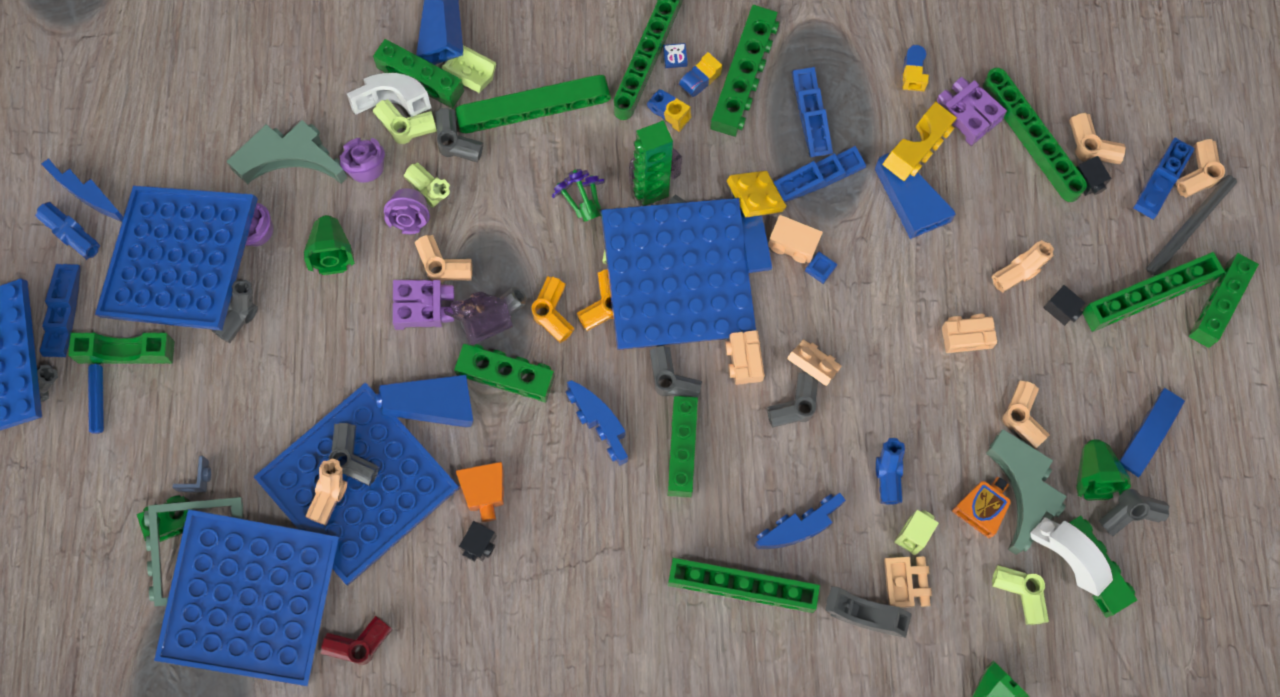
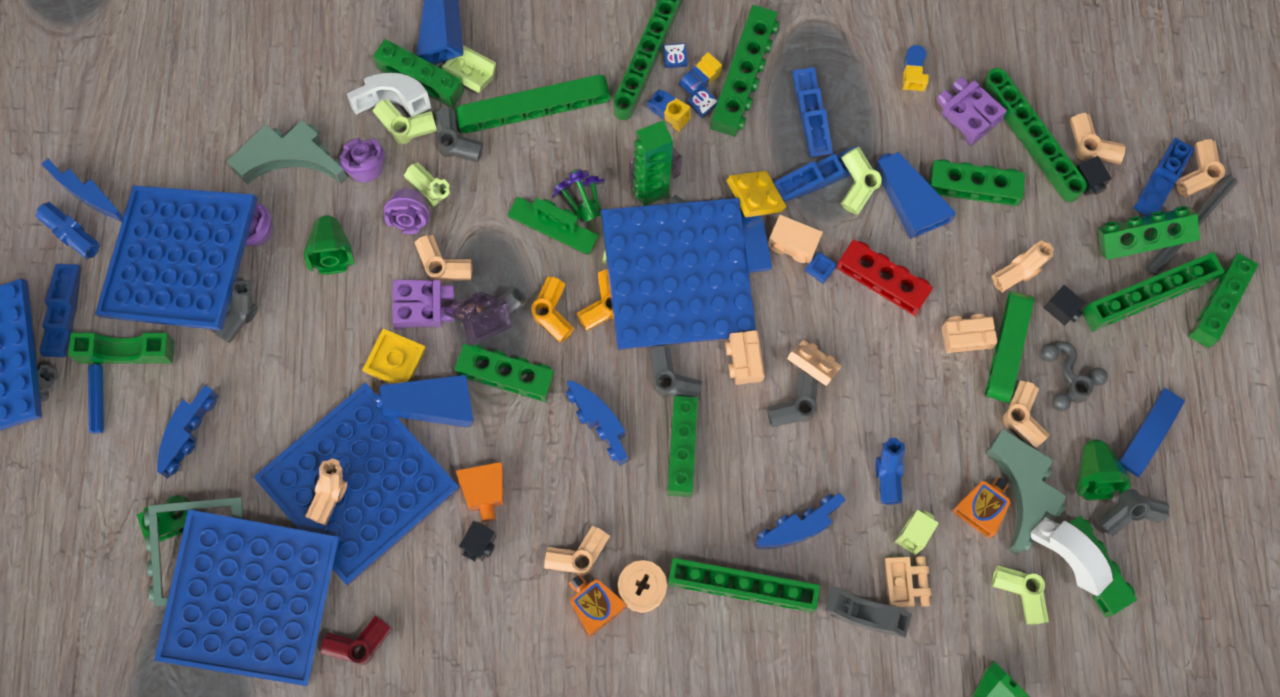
(177, 437): none -> blue slope
(203, 477): sand blue bracket -> none
(344, 445): dark grey piece -> none
(394, 358): none -> yellow plate
(553, 222): none -> green bracket
(565, 559): none -> light nougat piece
(594, 604): none -> torso
(634, 574): none -> light nougat piece
(702, 102): none -> tile
(859, 169): none -> yellowish green piece
(871, 278): none -> red brick
(907, 155): yellow arch -> none
(965, 188): none -> green brick
(1009, 346): none -> green beam
(1097, 376): none -> dark grey piece
(1184, 231): none -> green brick

